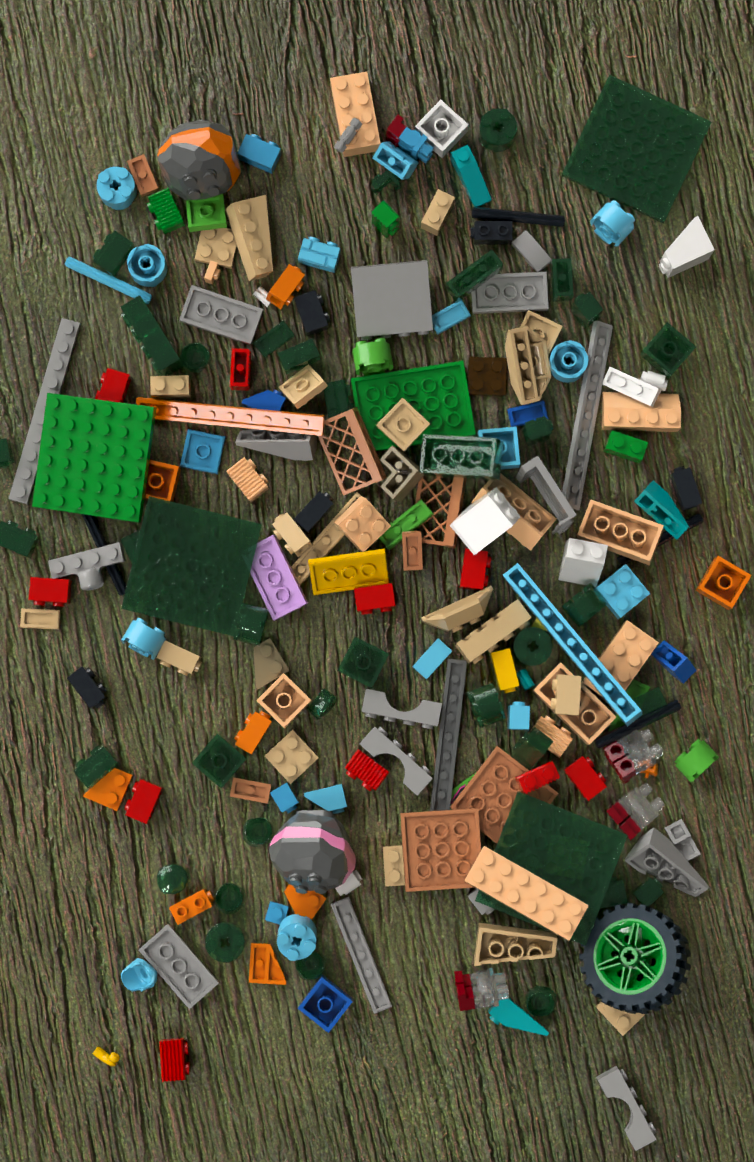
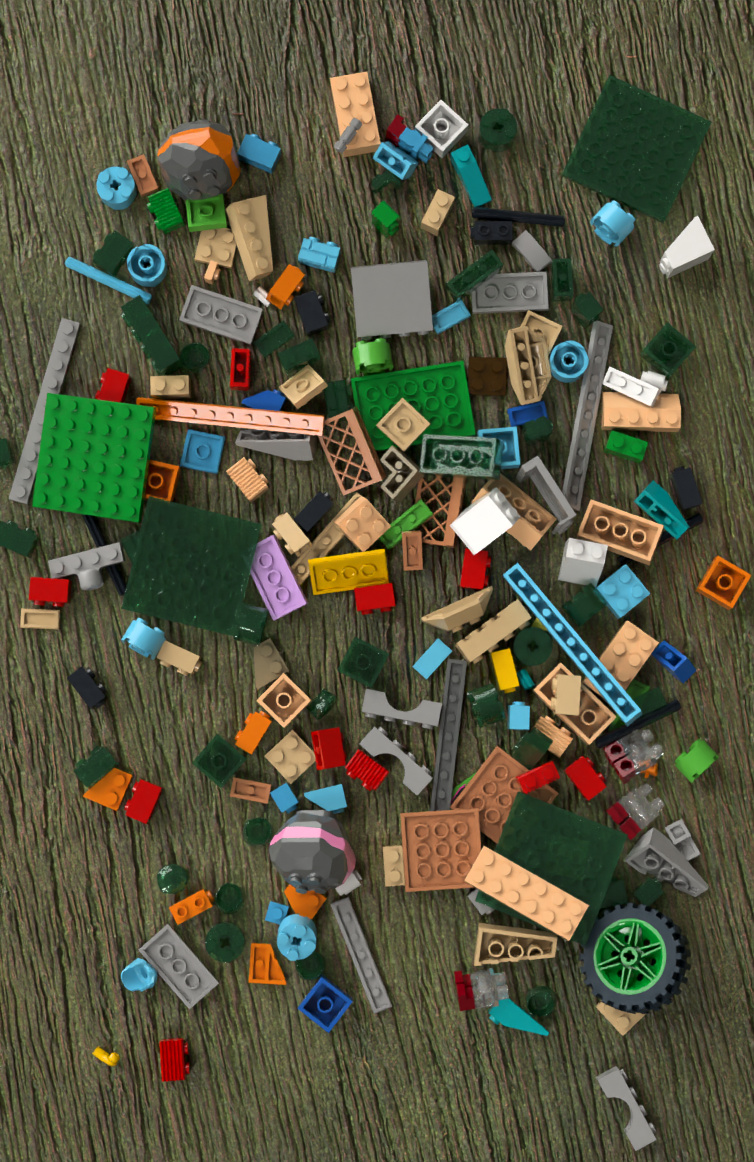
(328, 748): none -> red brick

